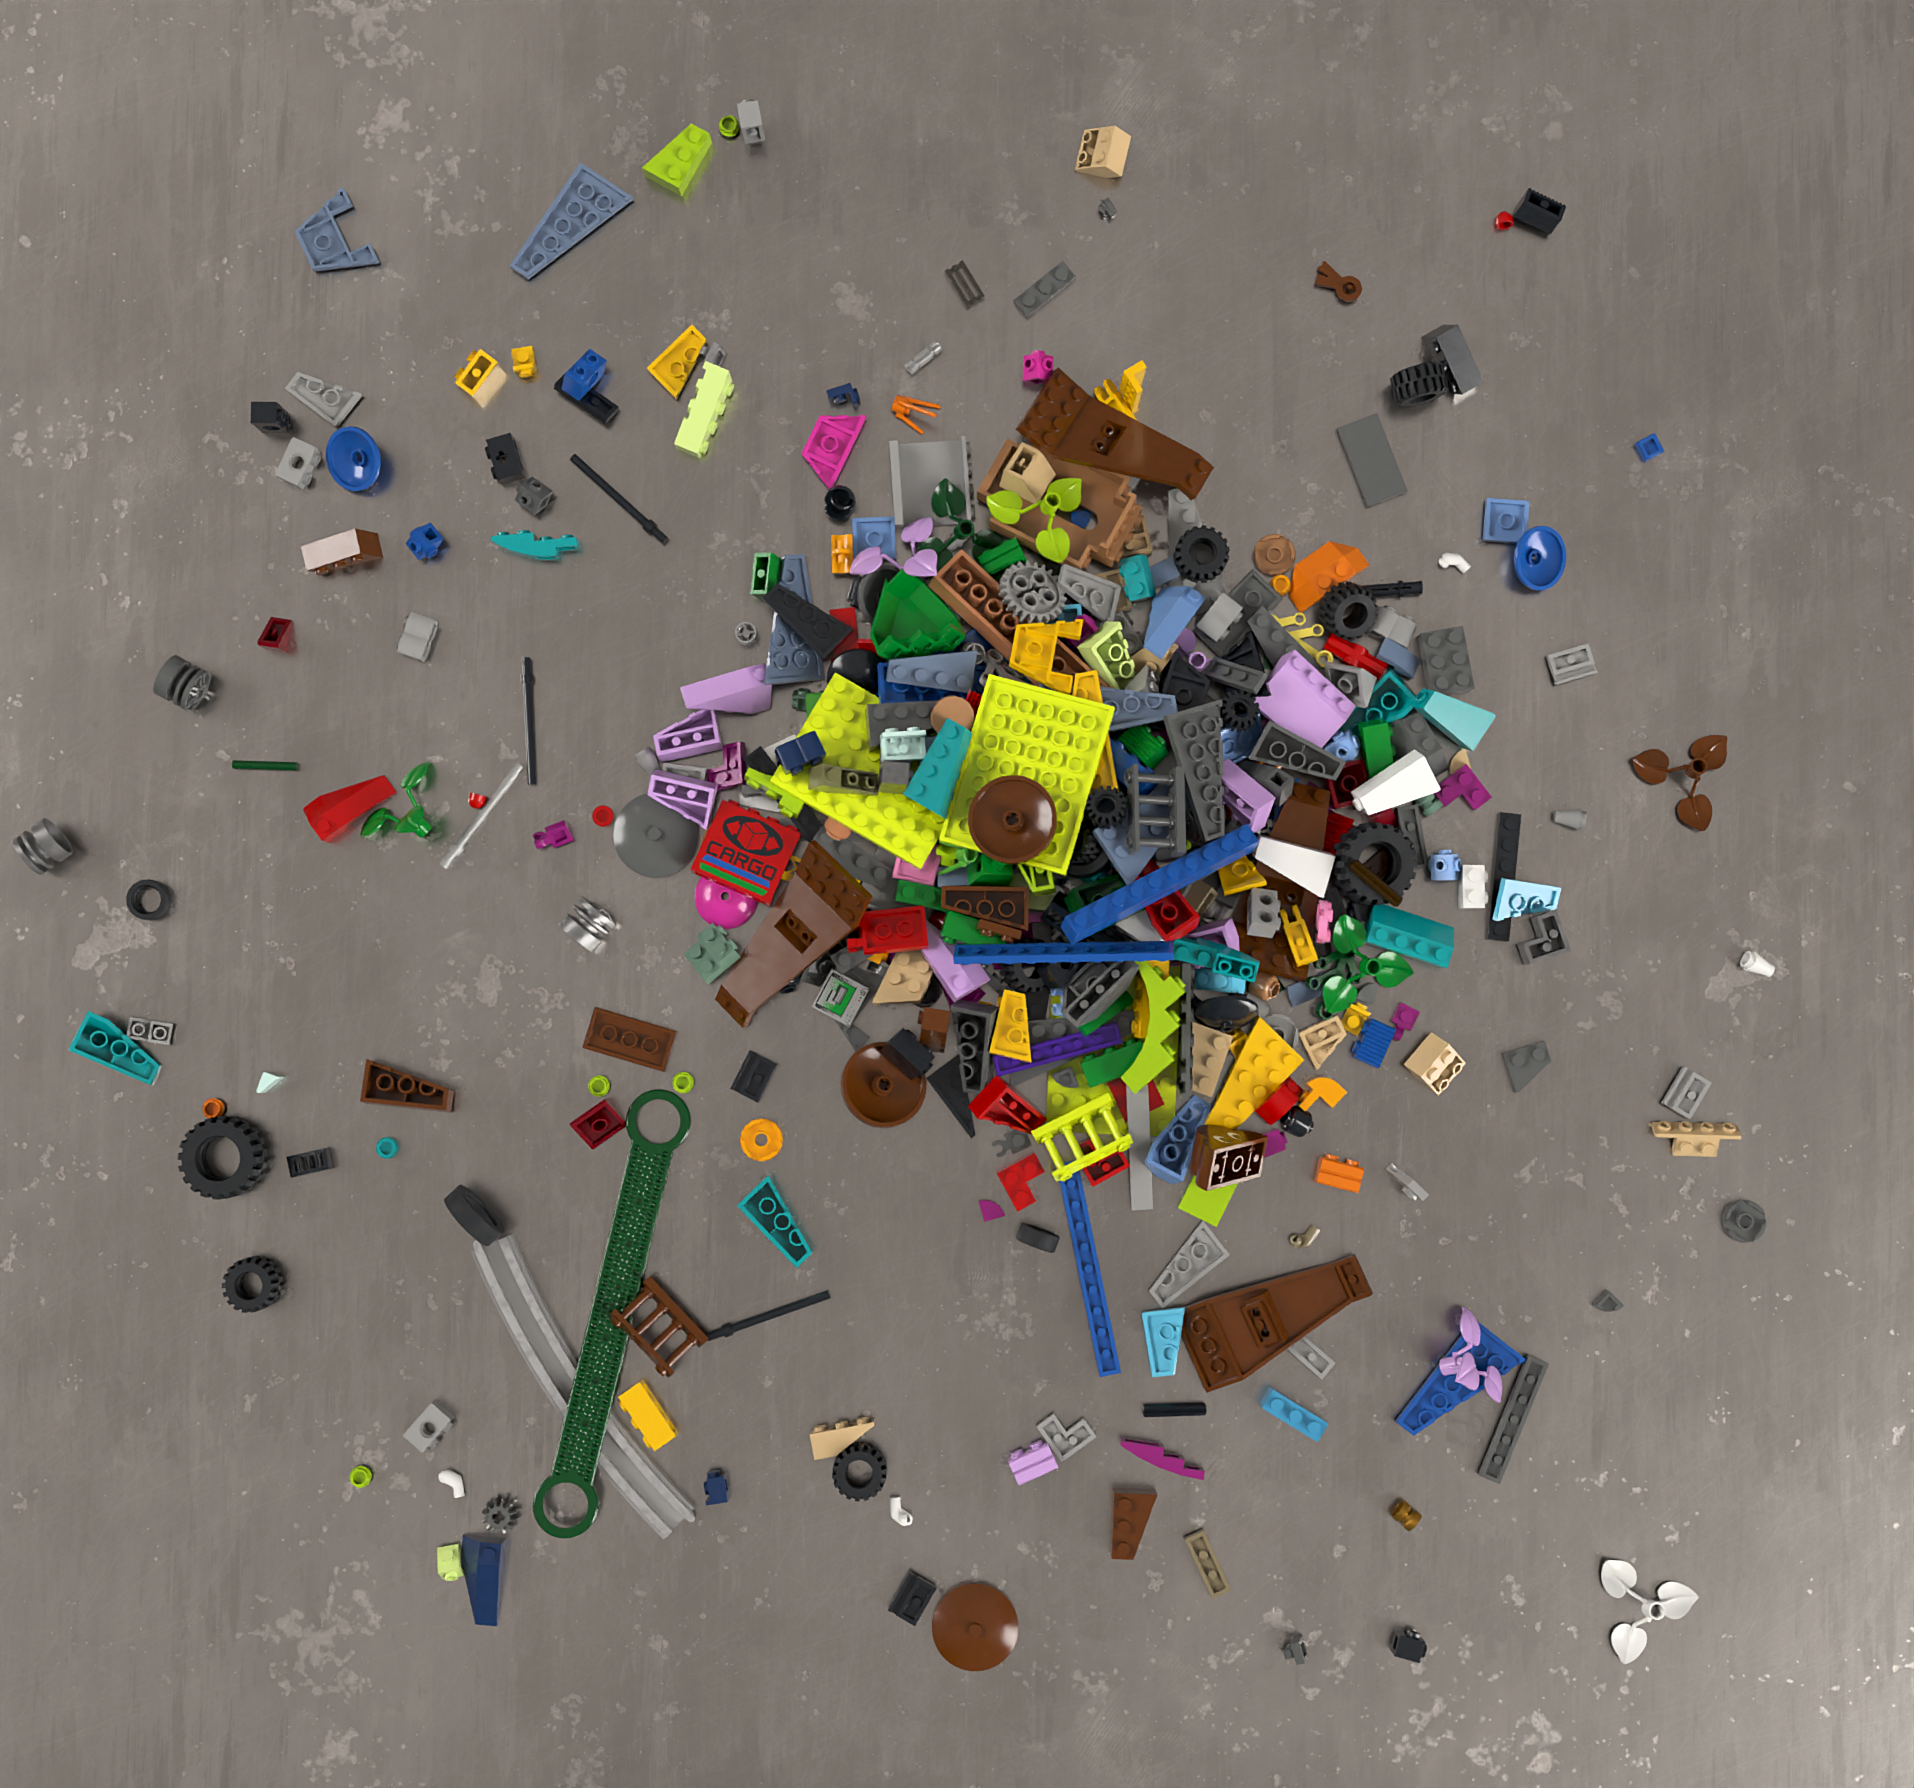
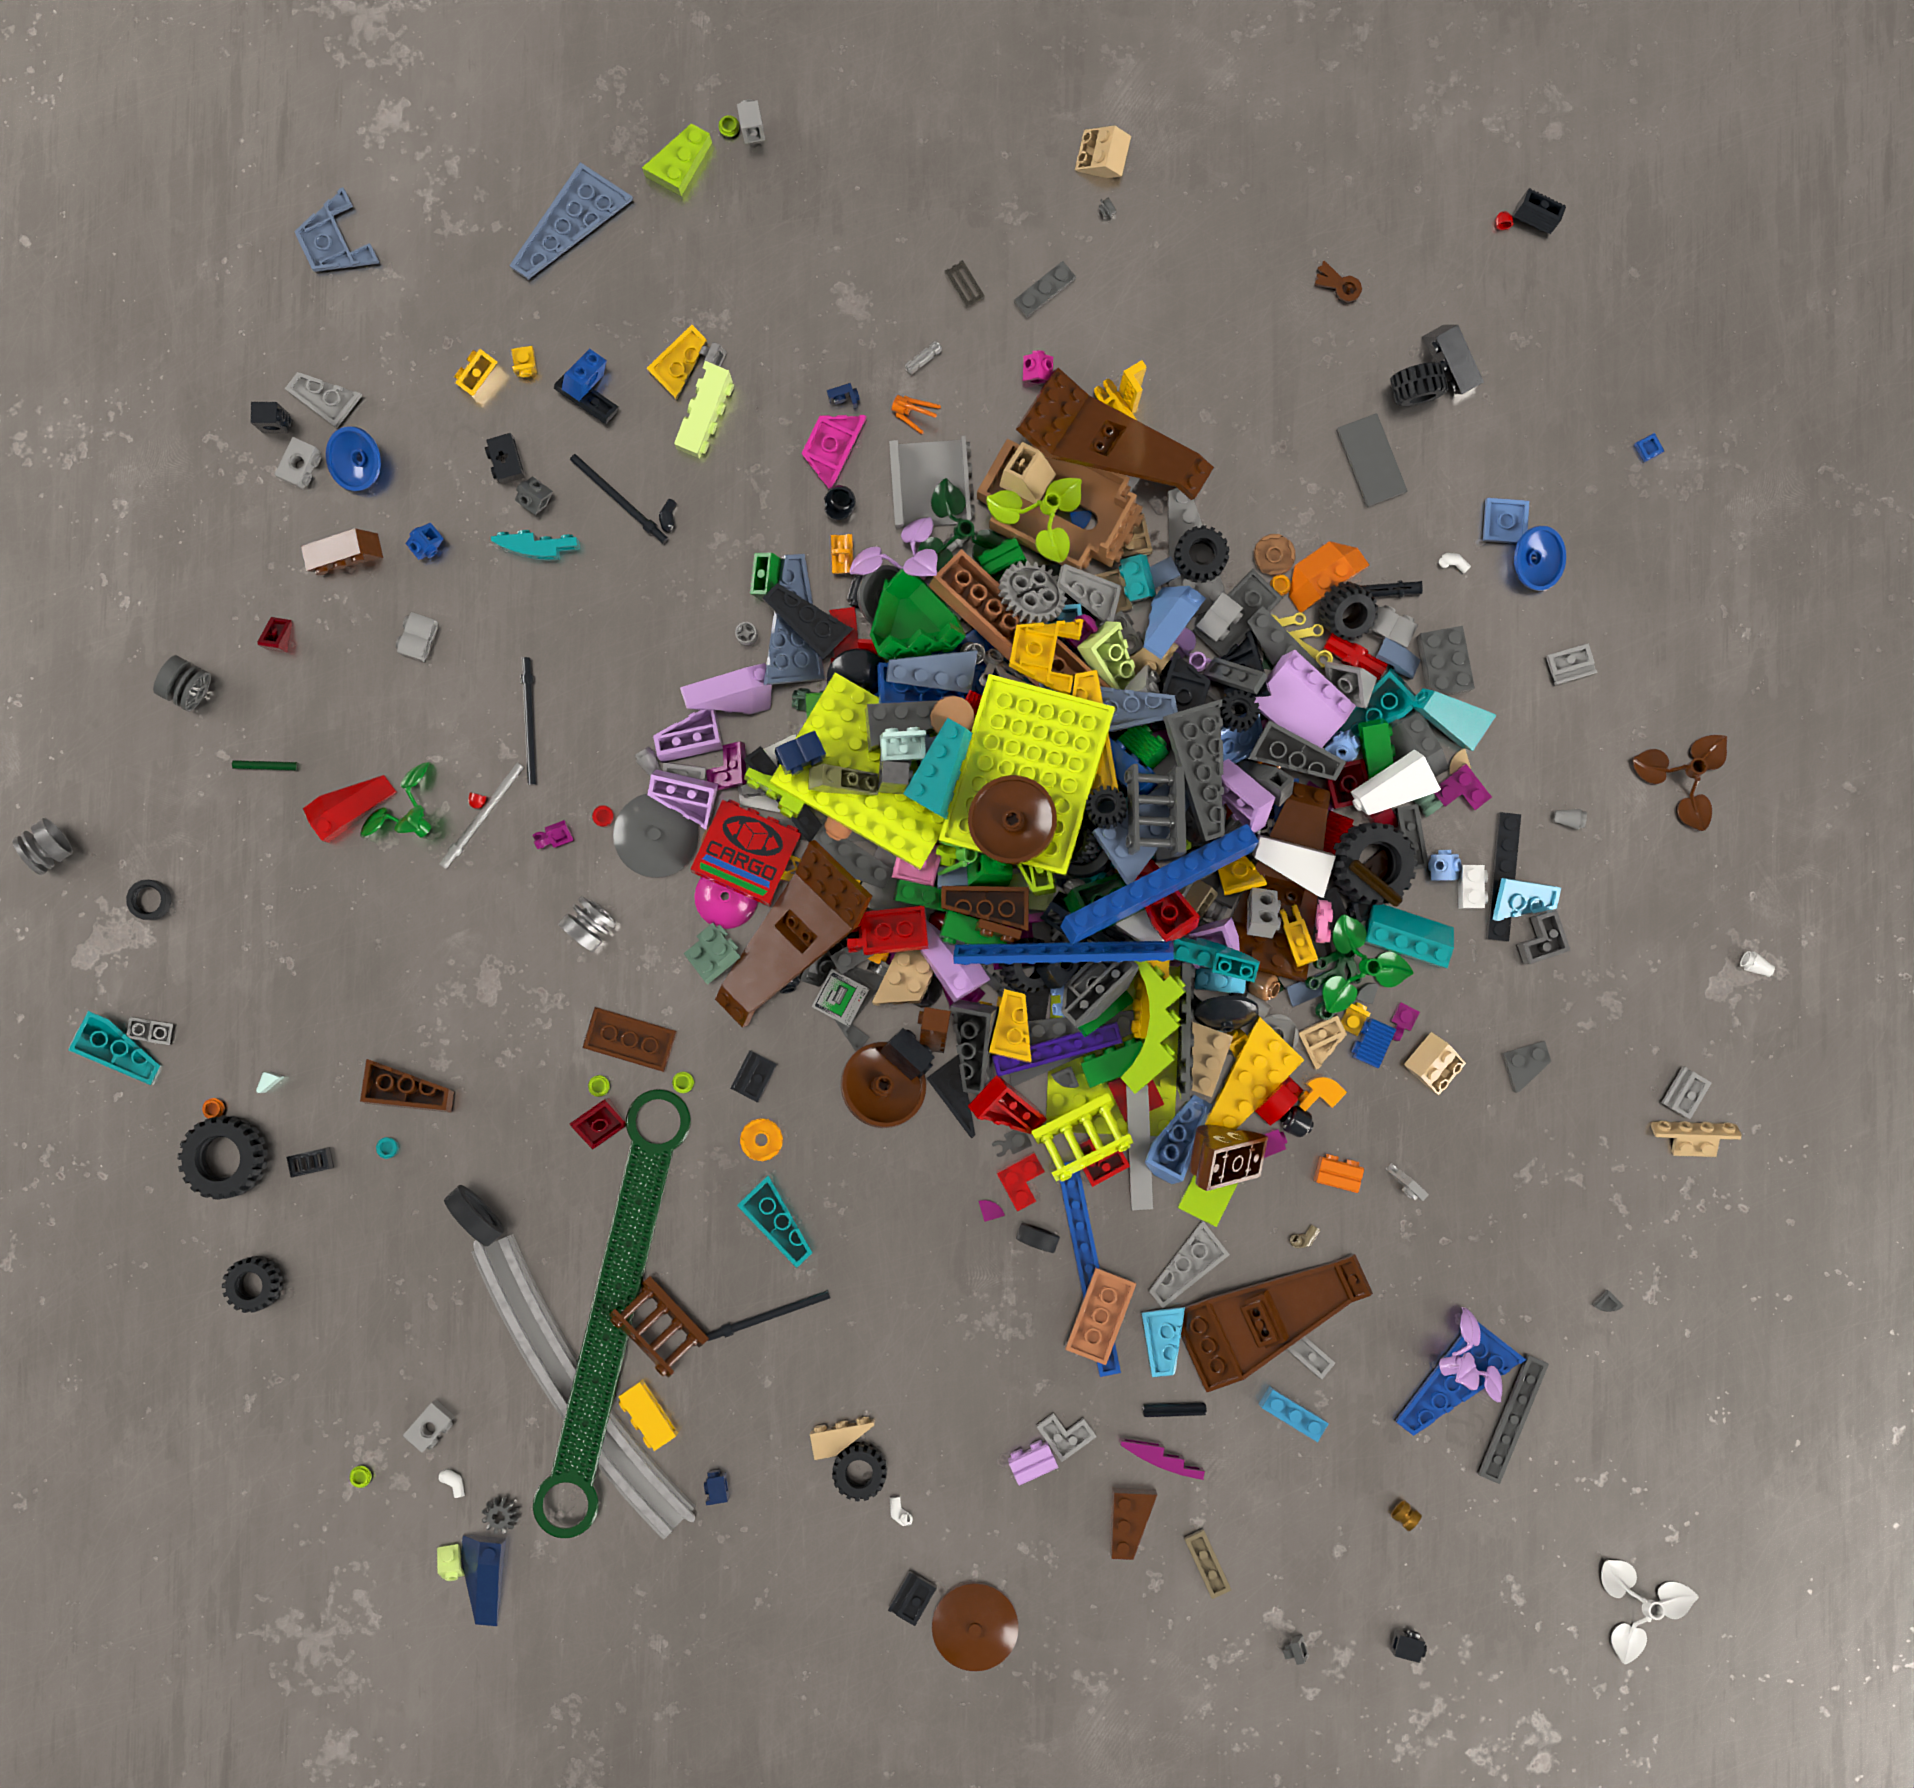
(666, 516): none -> black arm
(874, 533): medium blue plate -> none
(1100, 1316): none -> nougat plate
(1744, 1221): dark grey tile -> none

